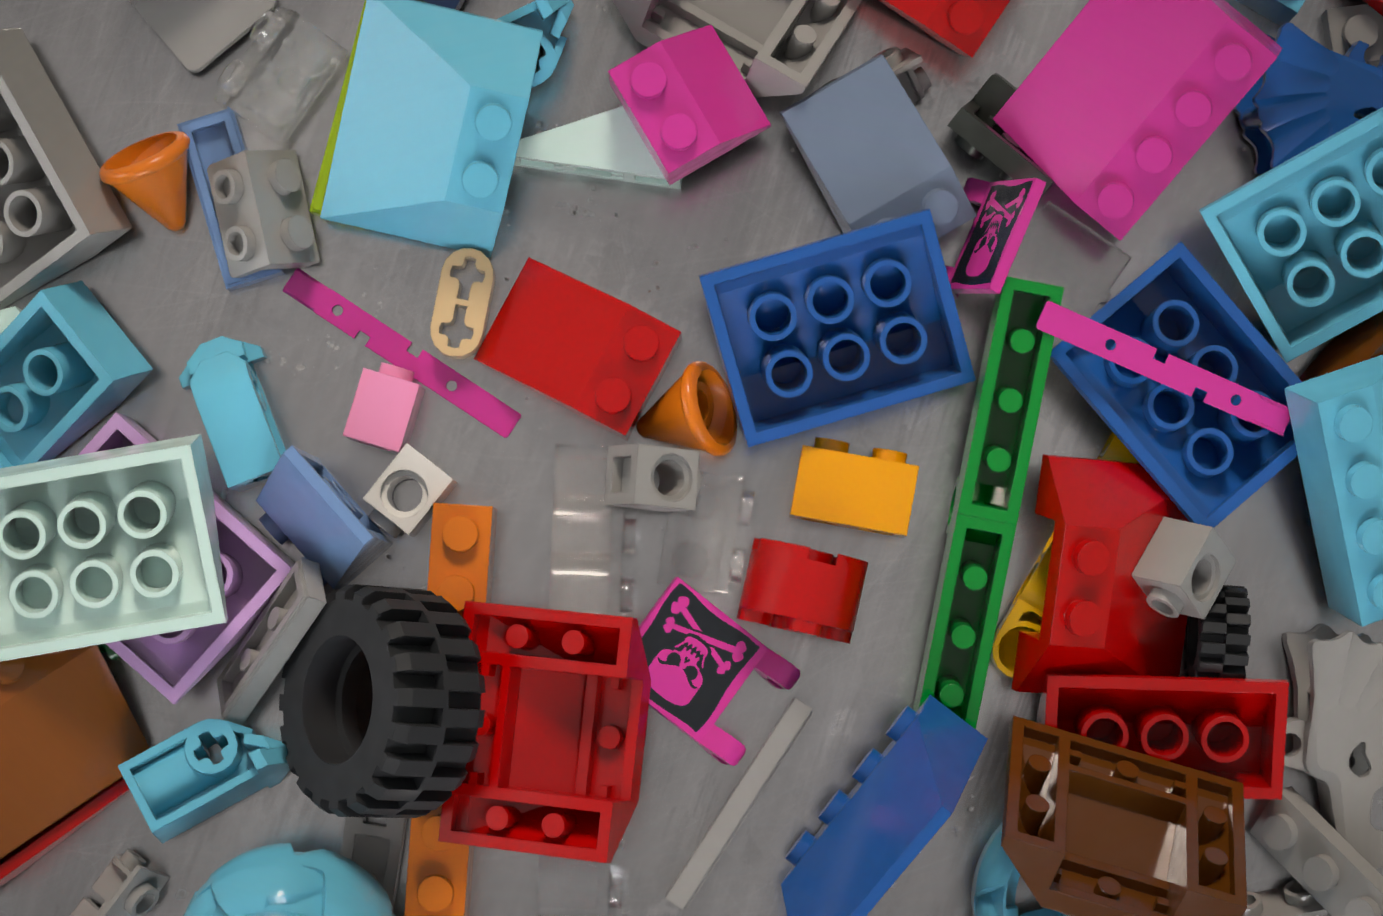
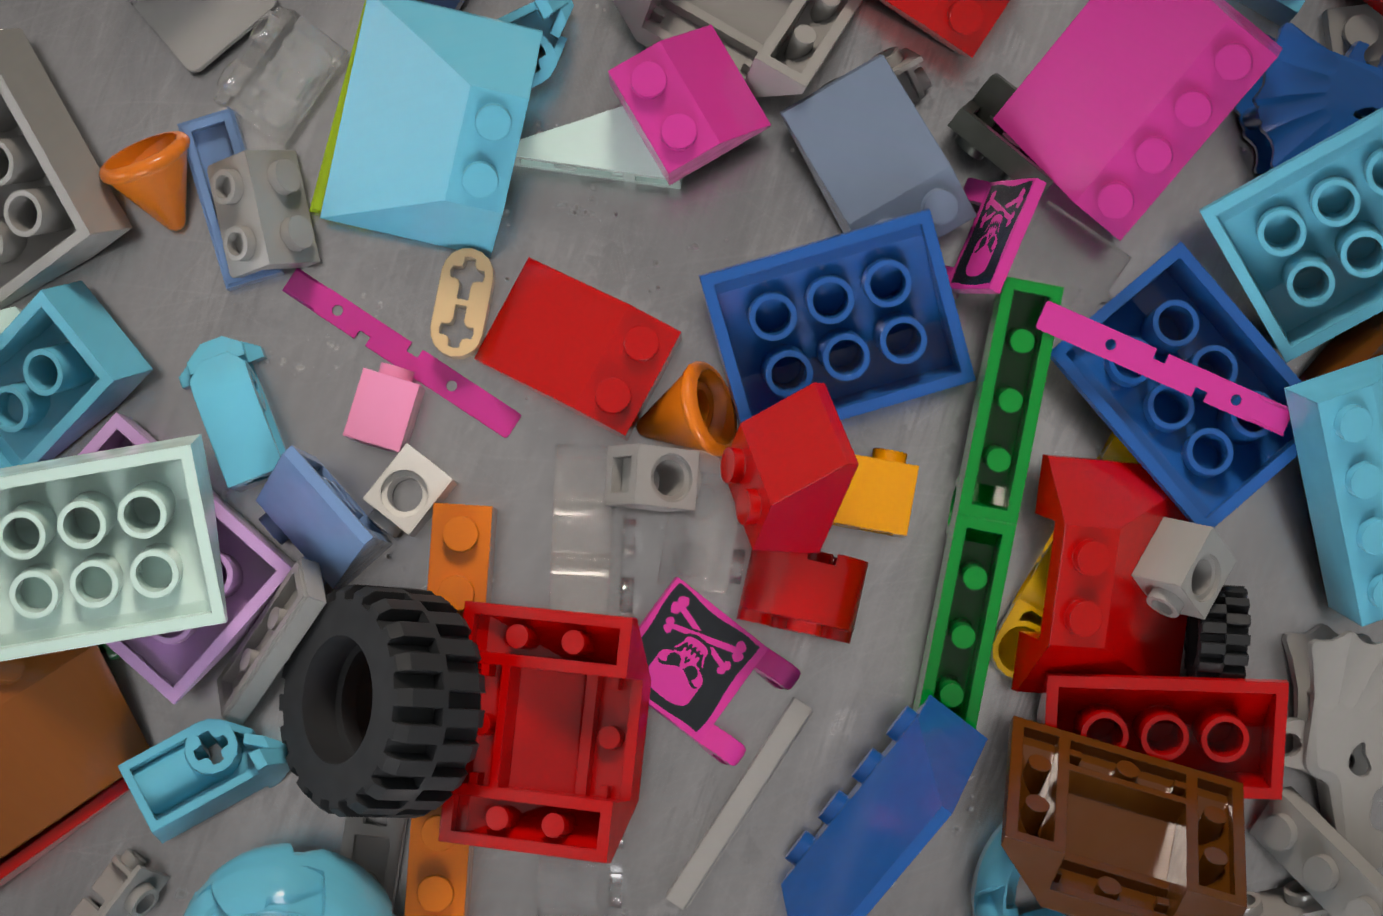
(790, 472): none -> red slope

